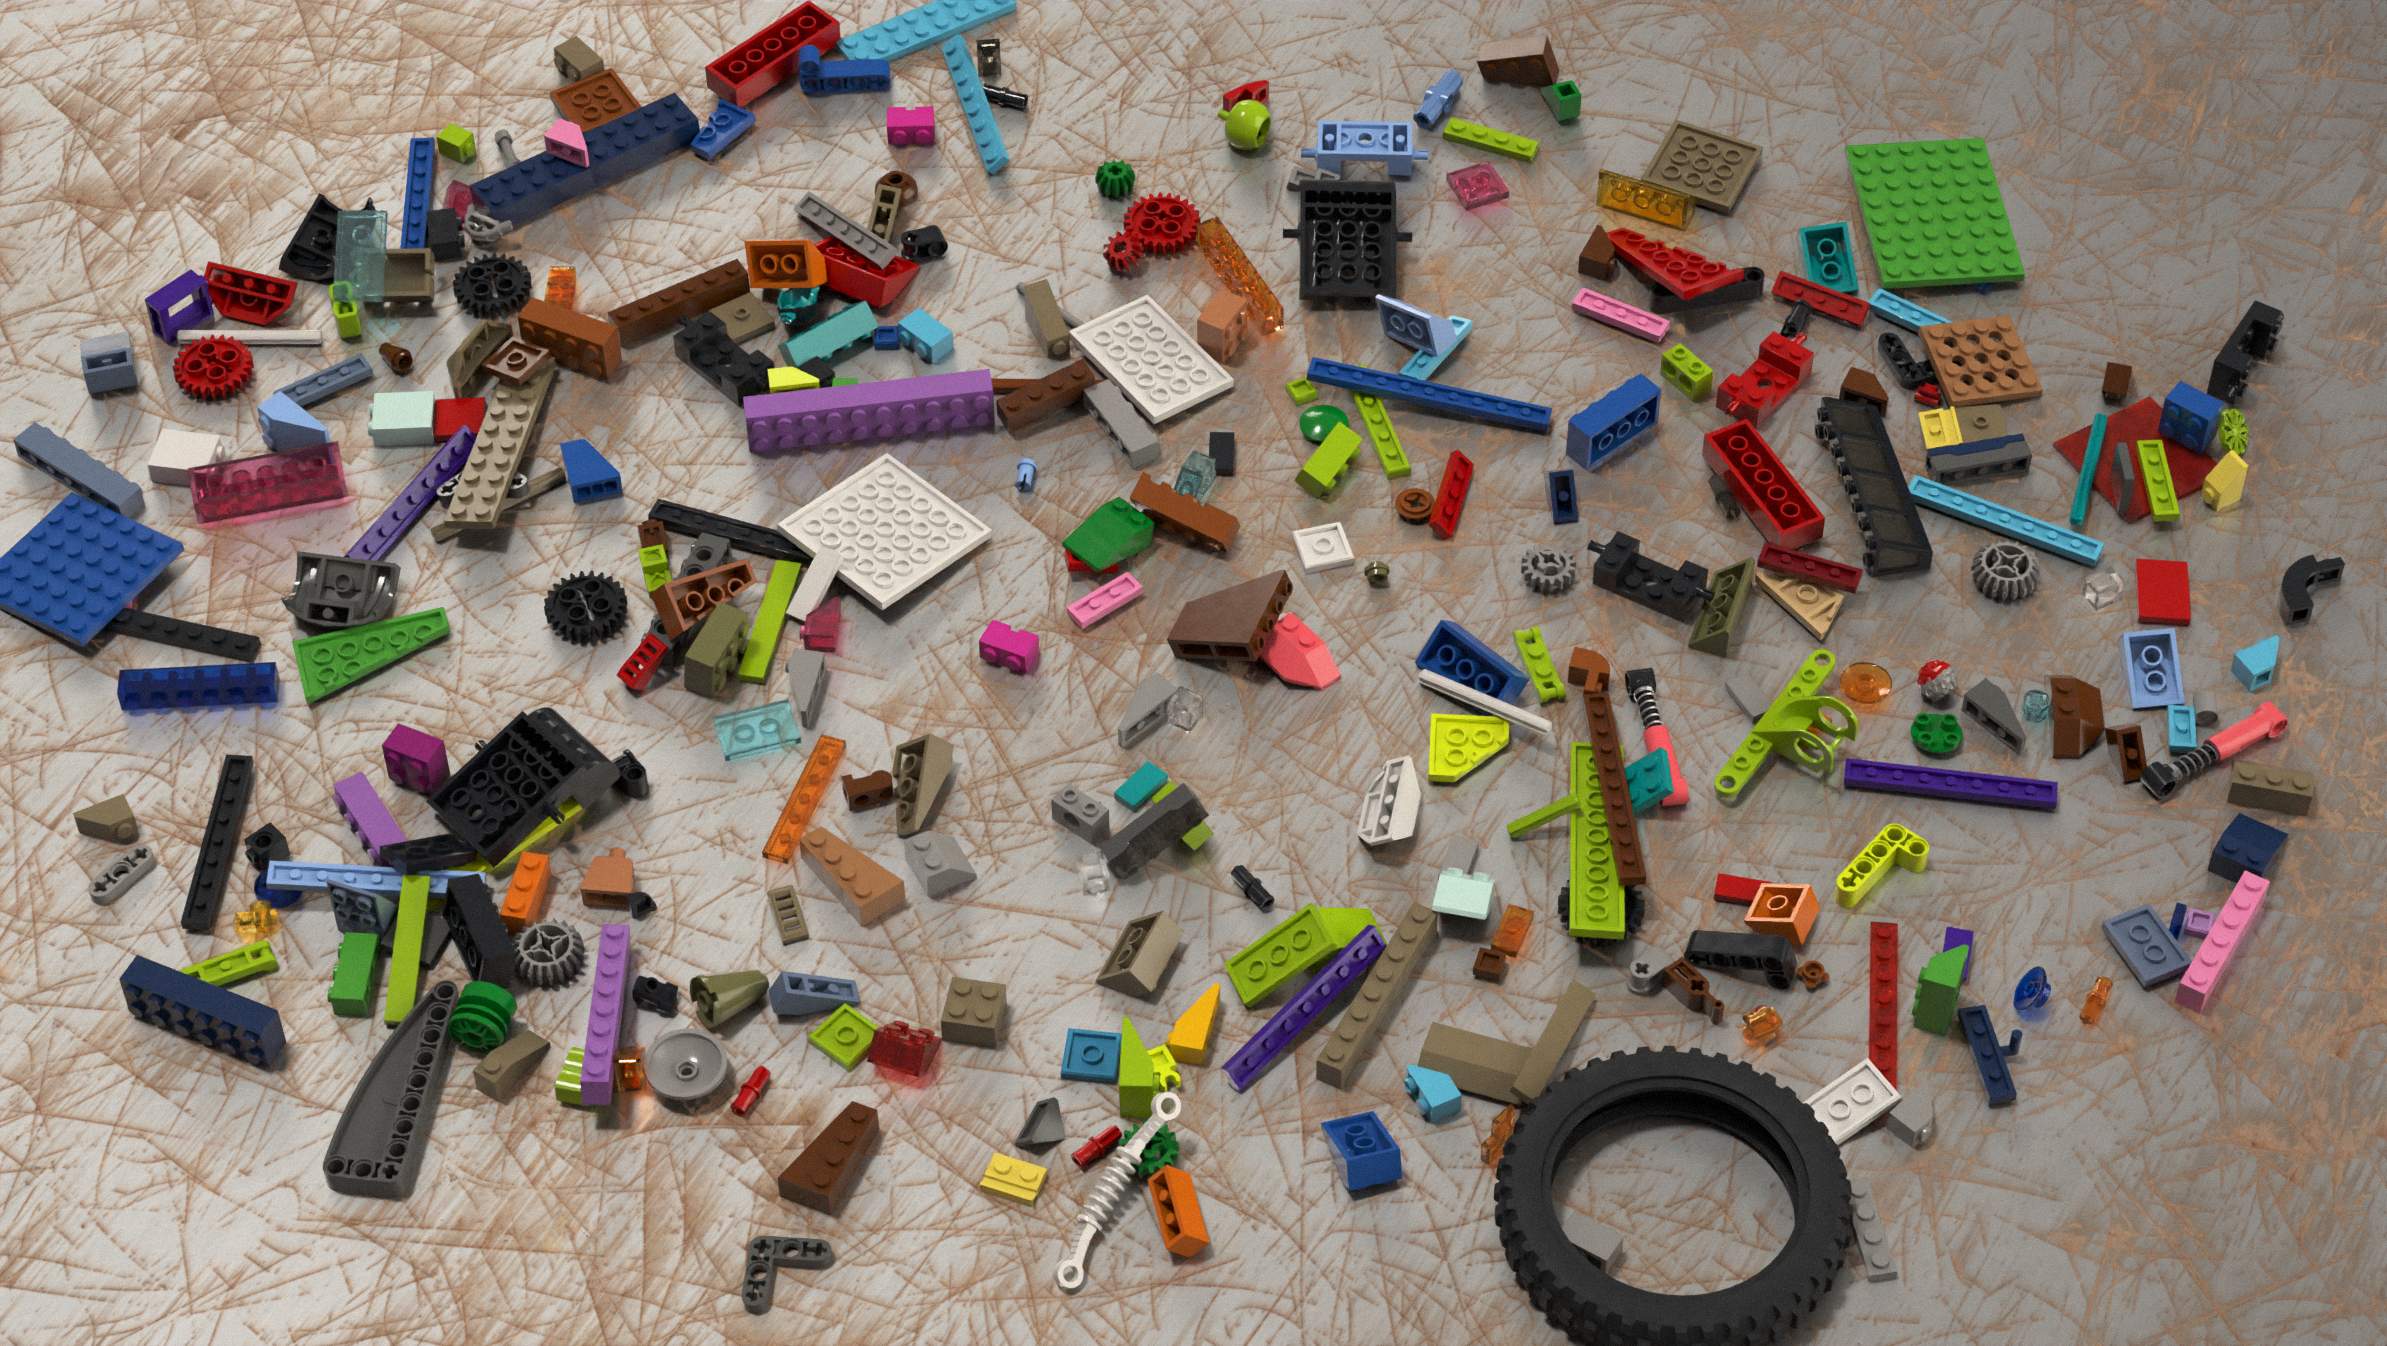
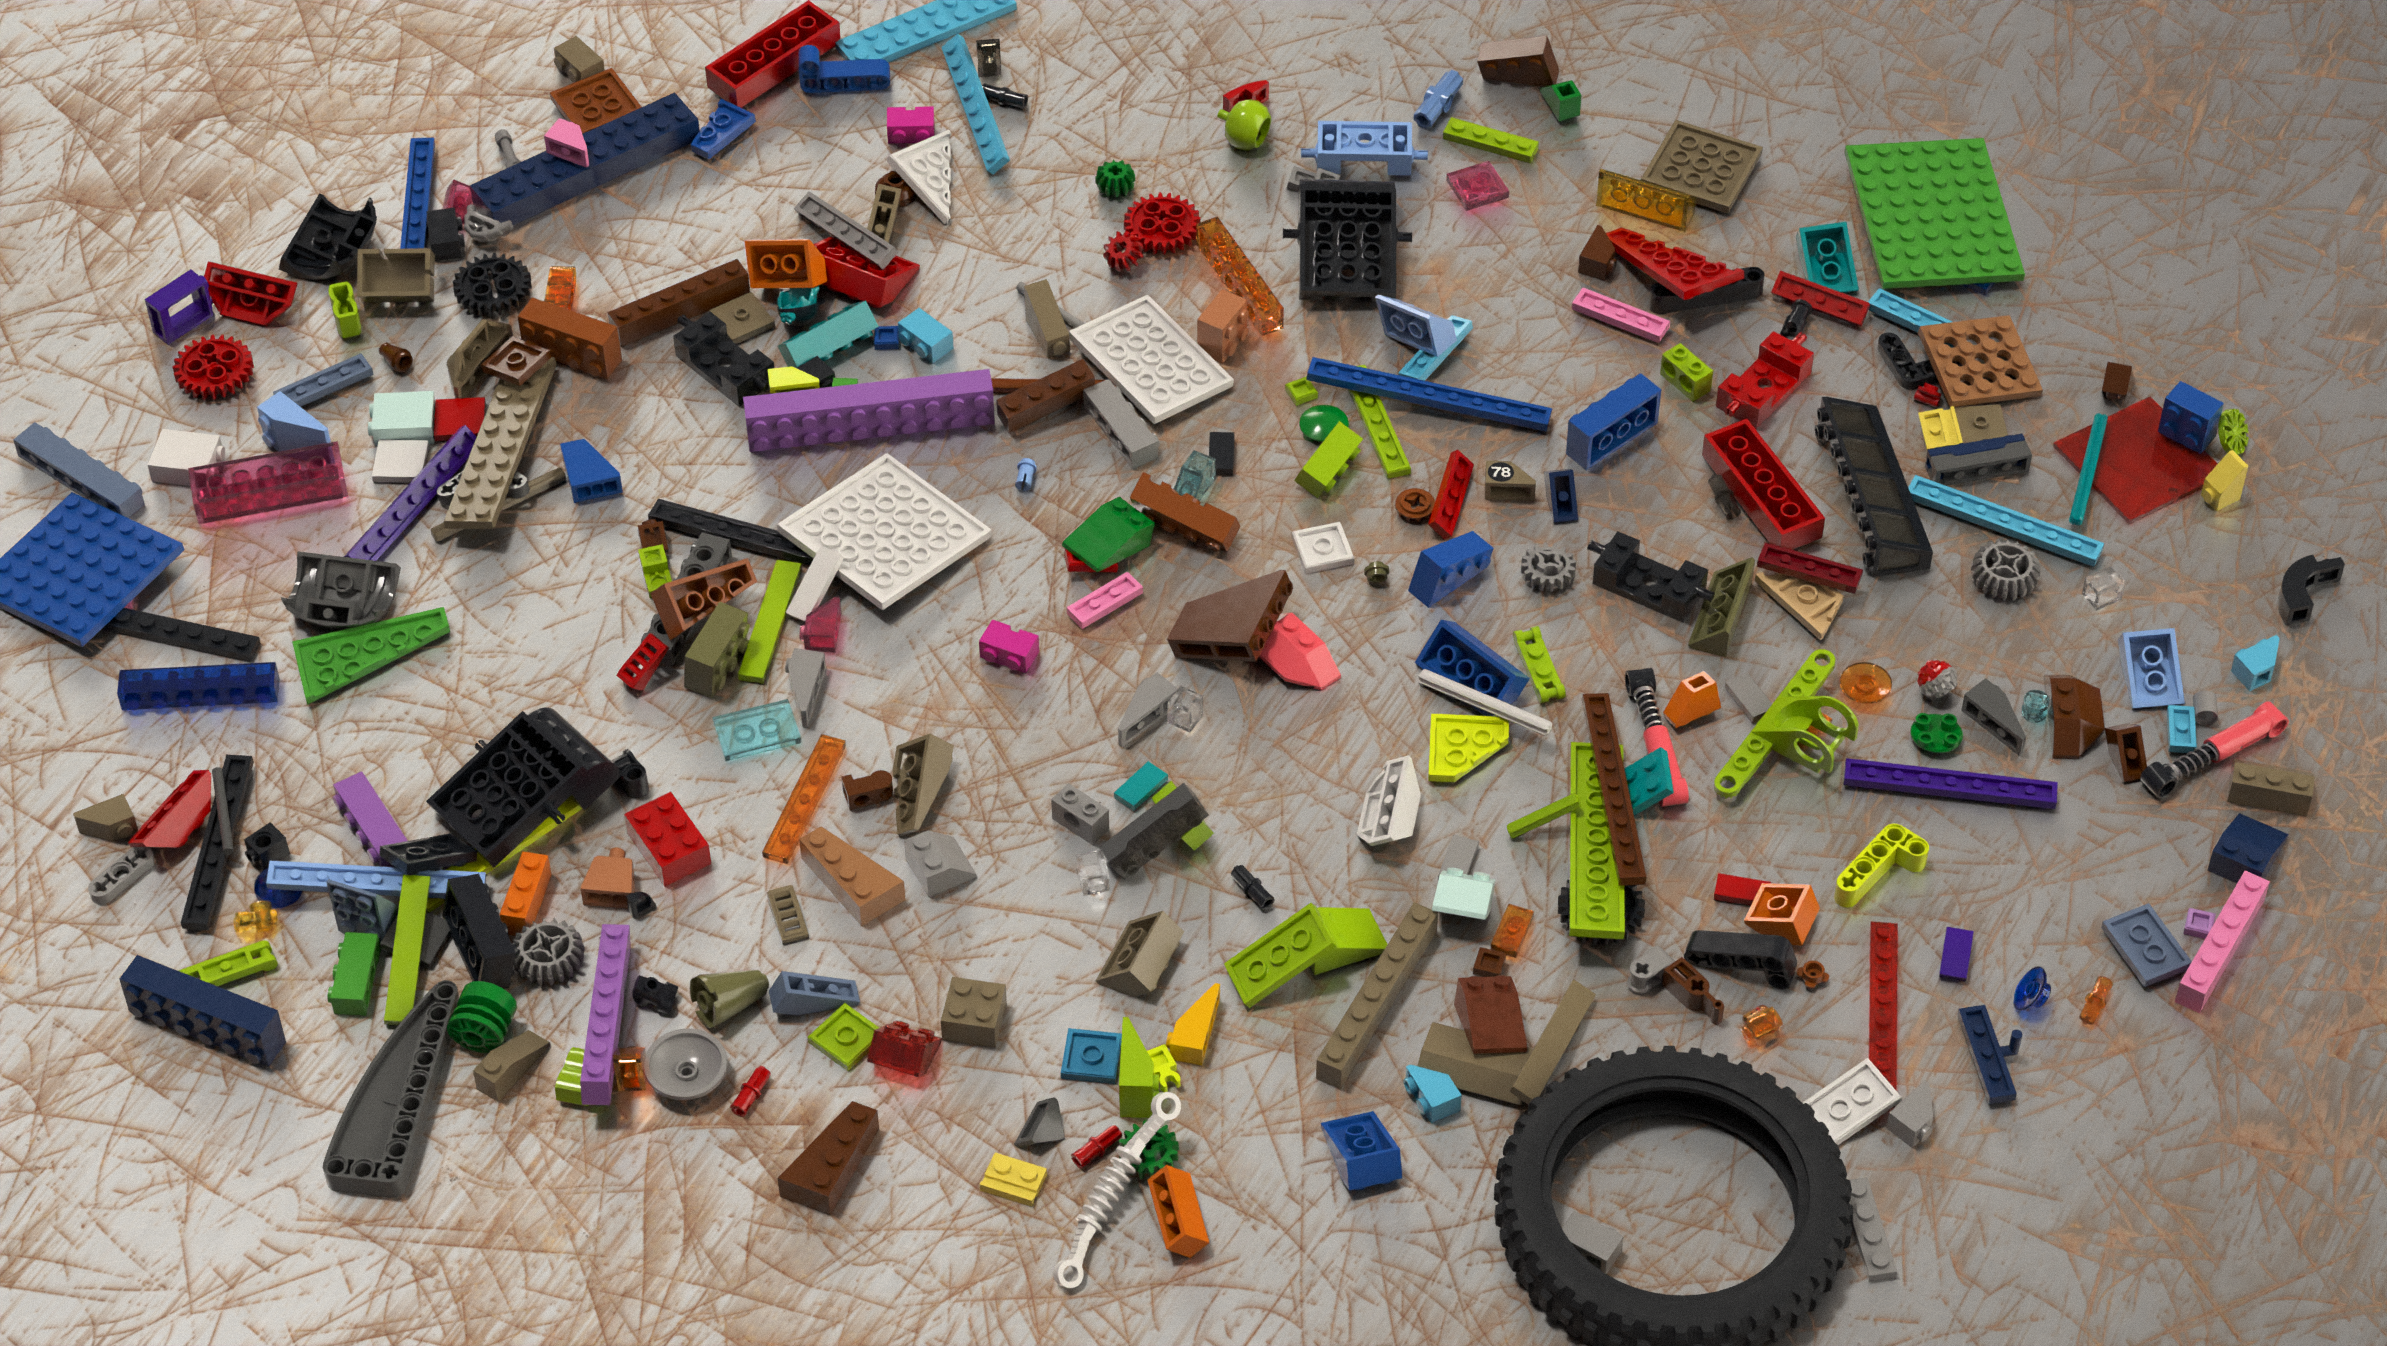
(108, 362): sand blue slope -> none
(178, 814): none -> wedge
(222, 809): none -> dark grey bar
(294, 337): white axle -> none
(360, 255): clear light blue tile -> none
(399, 460): none -> white tile
(415, 759): magenta brick -> none
(456, 143): lime brick -> none
(569, 614): black gear -> none
(667, 839): none -> red brick
(773, 1257): dark grey beam -> none
(924, 243): black piece -> none
(927, 171): none -> white tile
(1303, 1007): dark purple plate -> none
(1448, 567): none -> blue wedge
(1490, 1014): none -> copper slope
(1500, 1131): clear orange slope -> none
(1508, 482): none -> dark tan slope
(1589, 670): dark orange brick -> none
(1692, 700): none -> orange slope
(1864, 388): reddish brown slope -> none
(1939, 990): bright green slope -> none
(2122, 477): dark grey tile -> none
(2157, 480): lime plate -> none
(2162, 591): red tile -> none
(2177, 920): clear blue tile -> none
(2252, 336): black brick -> none

